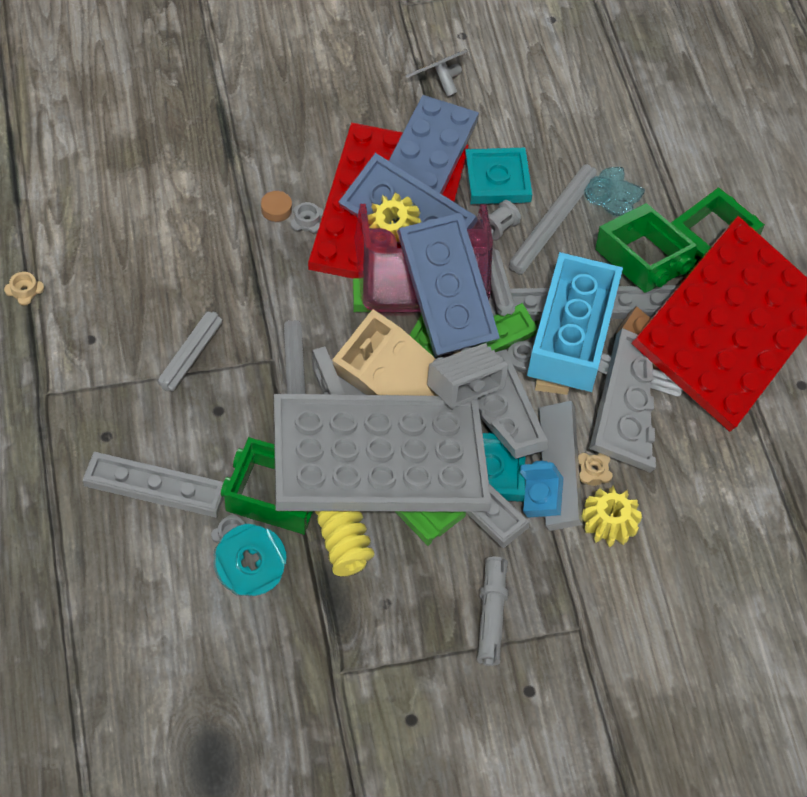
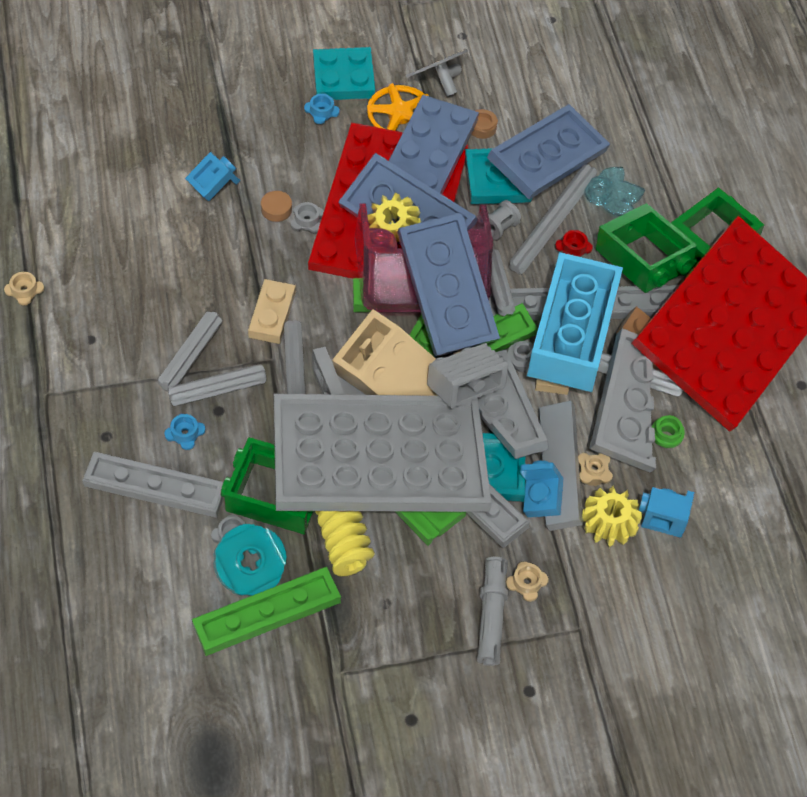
(181, 423): none -> dark azure plate
(212, 175): none -> dark azure bracket
(217, 384): none -> light grey axle
(266, 611): none -> bright green plate
(272, 311): none -> tan plate
(321, 108): none -> dark azure plate
(344, 73): none -> teal plate
(399, 110): none -> light orange wheel
(486, 124): none -> medium nougat tile
(527, 571): none -> tan plate
(548, 151): none -> sand blue plate
(578, 240): none -> red plate
(666, 511): none -> dark azure brick
(672, 425): none -> bright green plate

